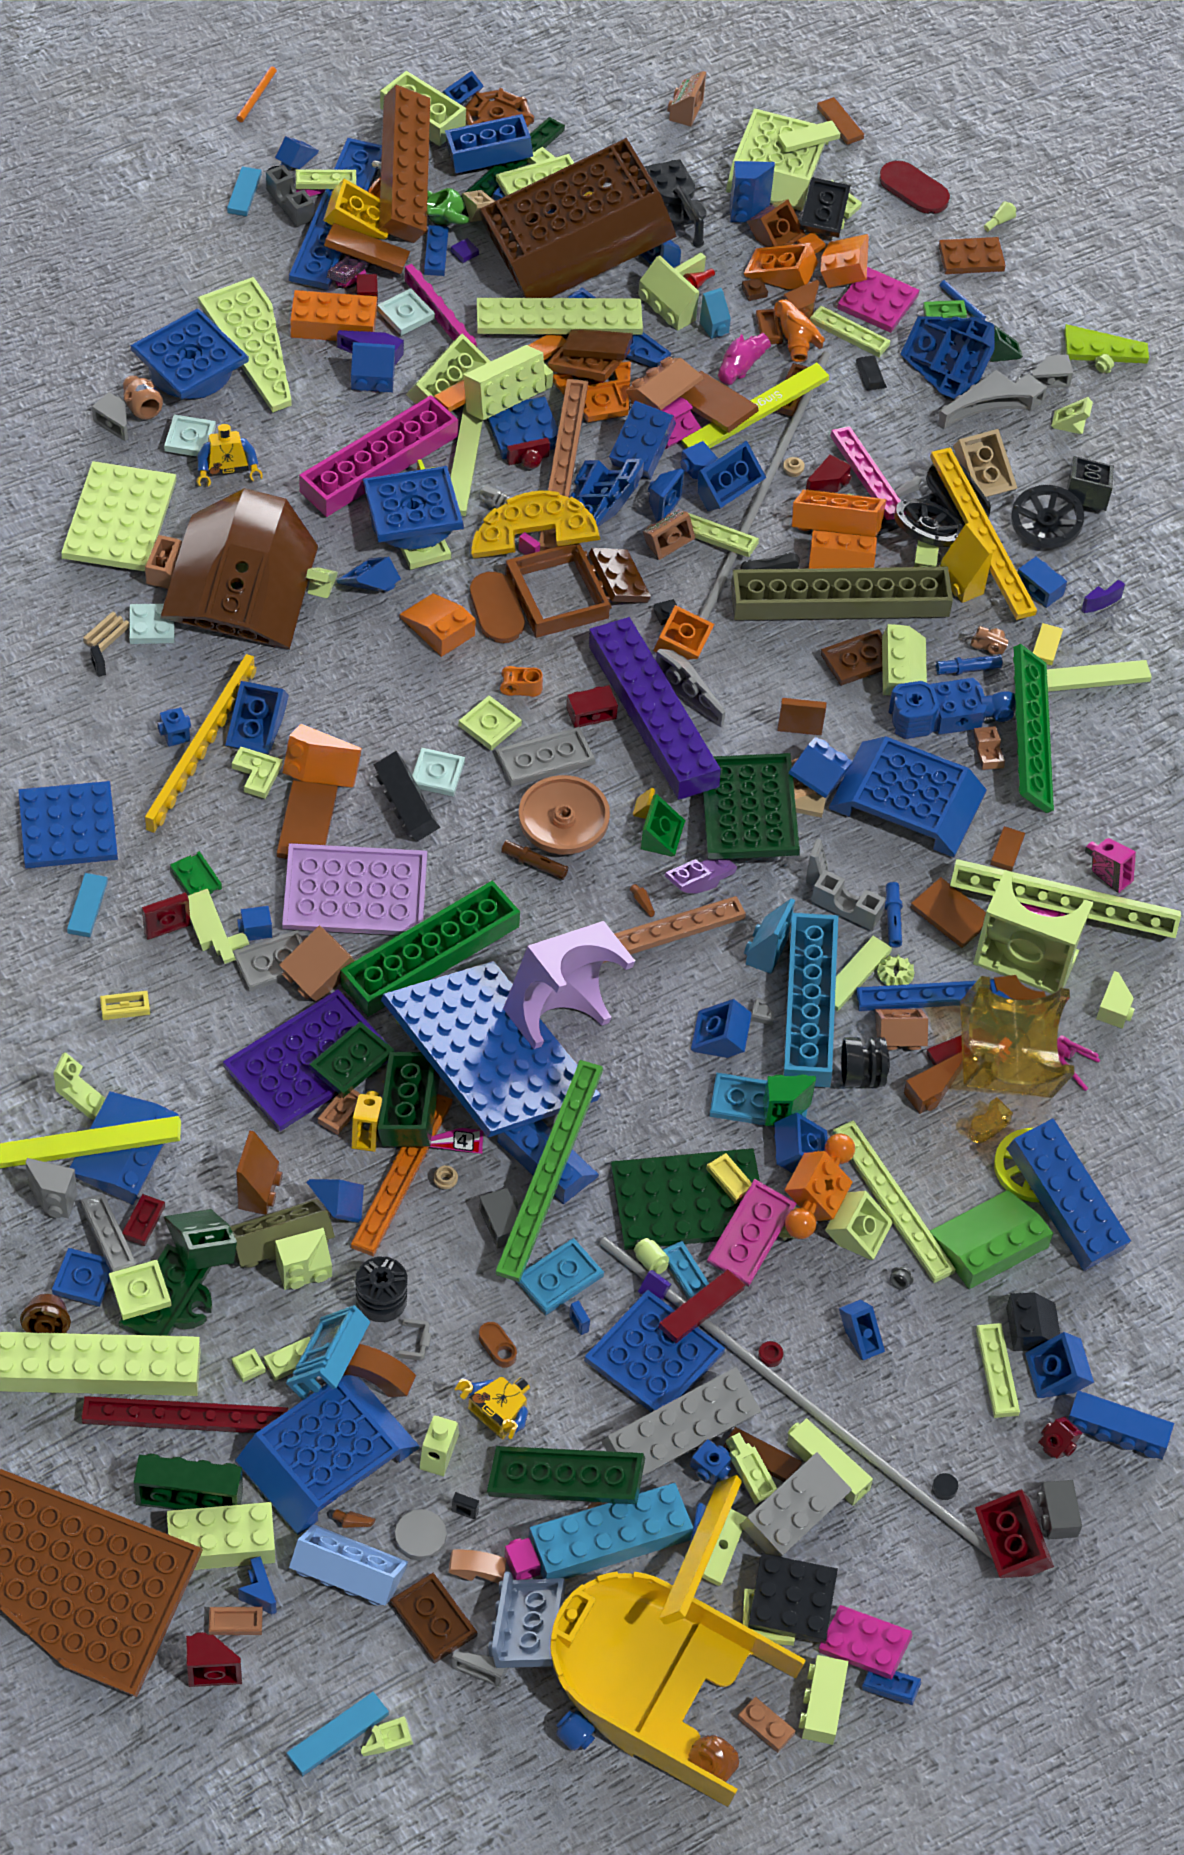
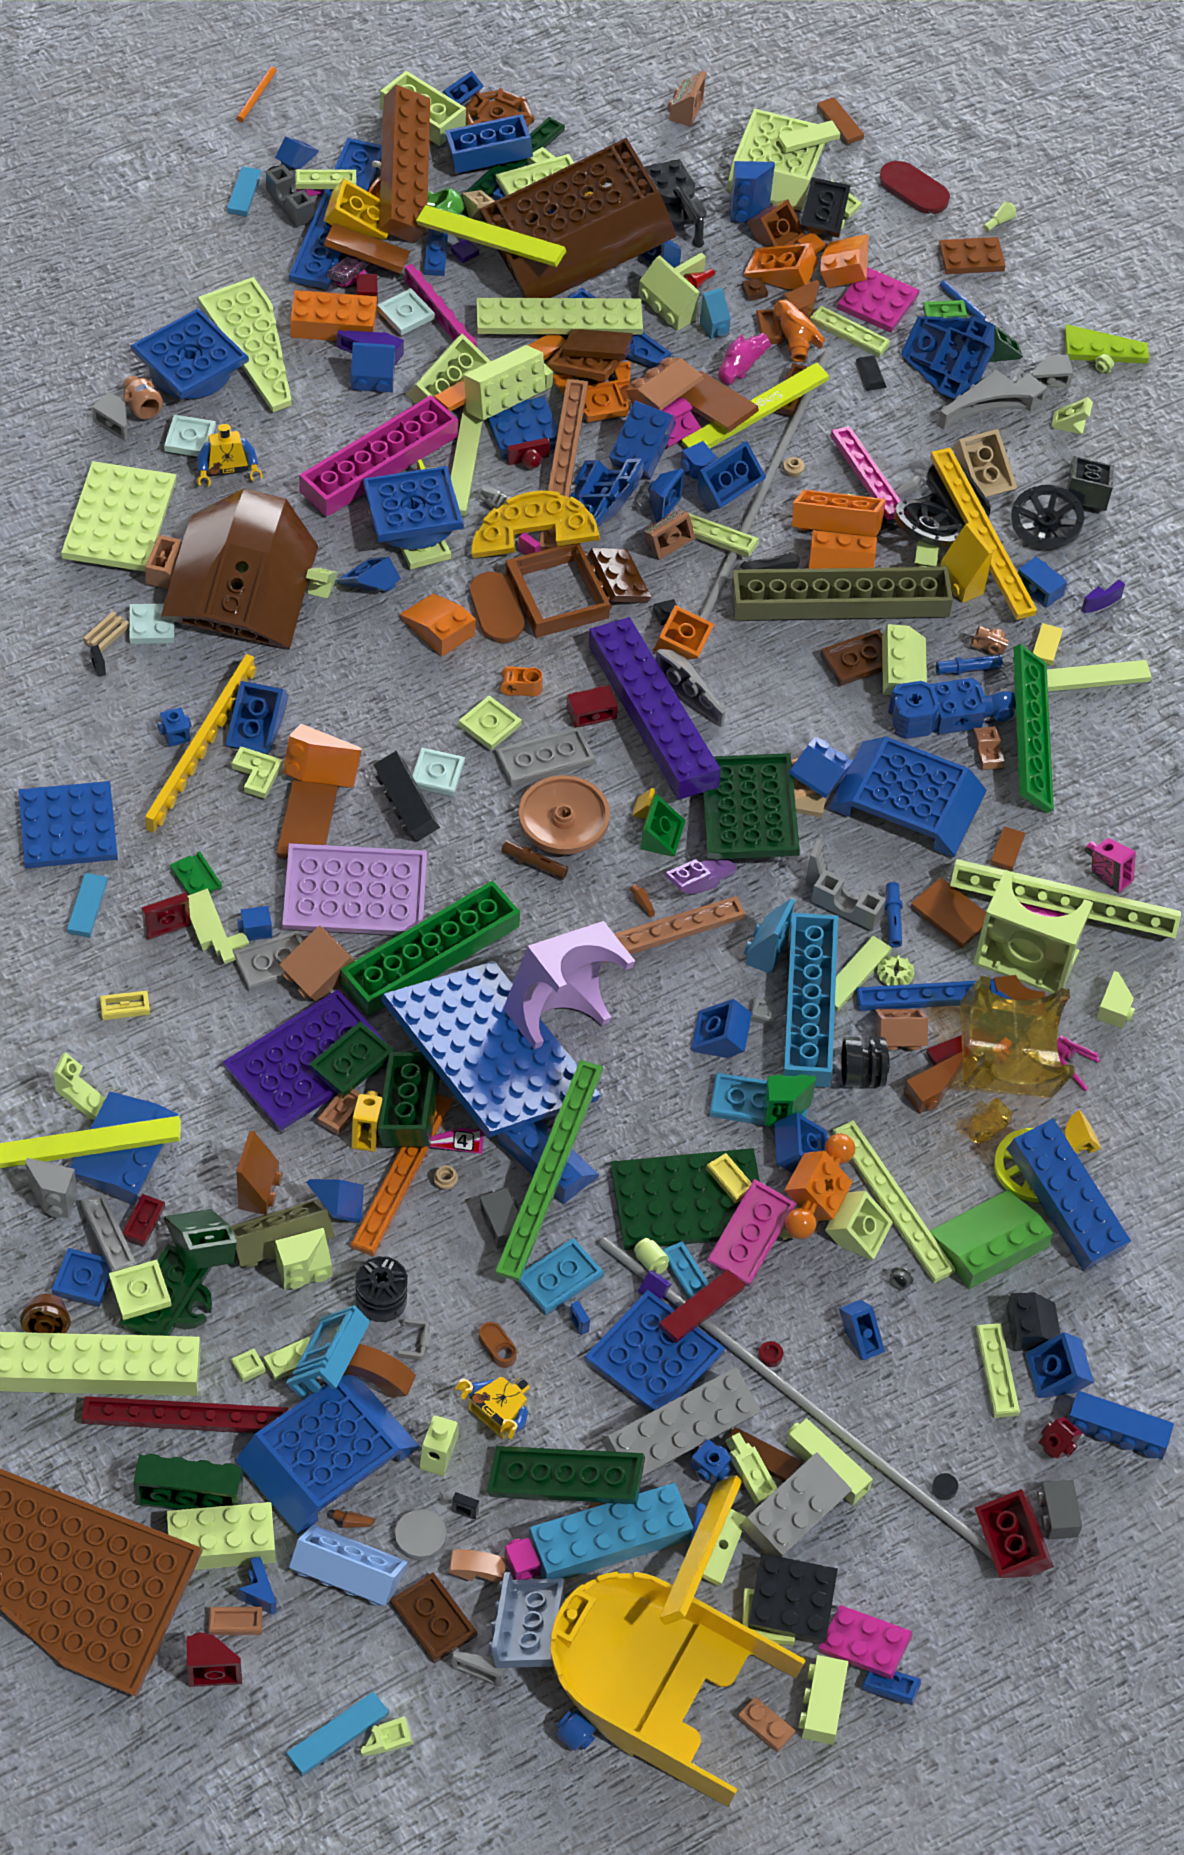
(491, 235): none -> neon yellow tile
(715, 1756): dark orange hair -> none
(801, 716): dark orange tile -> none
(830, 476): dark red slope -> none
(1080, 1134): none -> yellow brick

